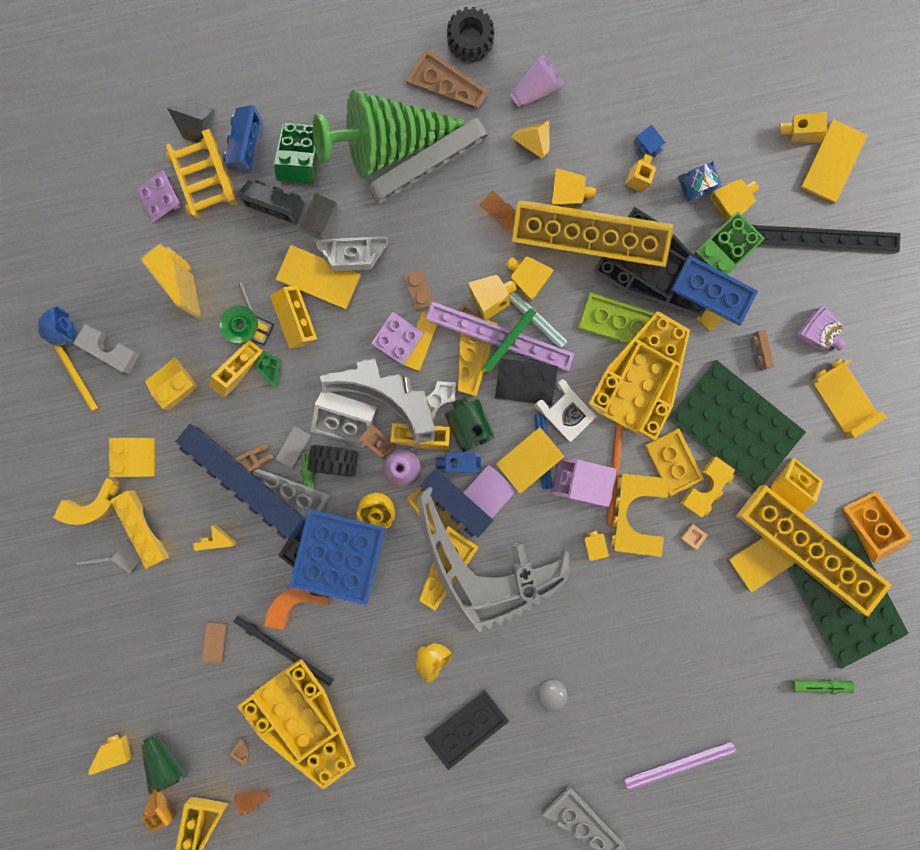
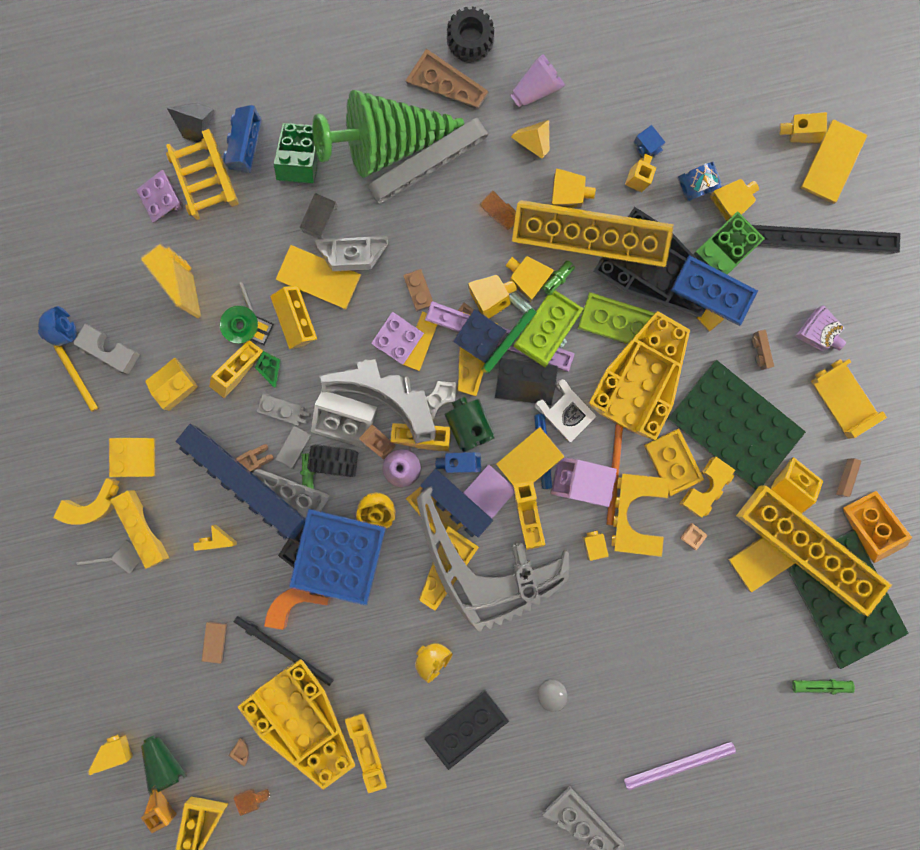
(271, 201): black slope -> none
(282, 410): none -> light grey hinge
(366, 752): none -> yellow slope
(479, 336): none -> dark blue plate
(528, 514): none -> yellow arch
(548, 328): none -> lime tile
(558, 277): none -> bright green pin
(848, 477): none -> medium nougat tile

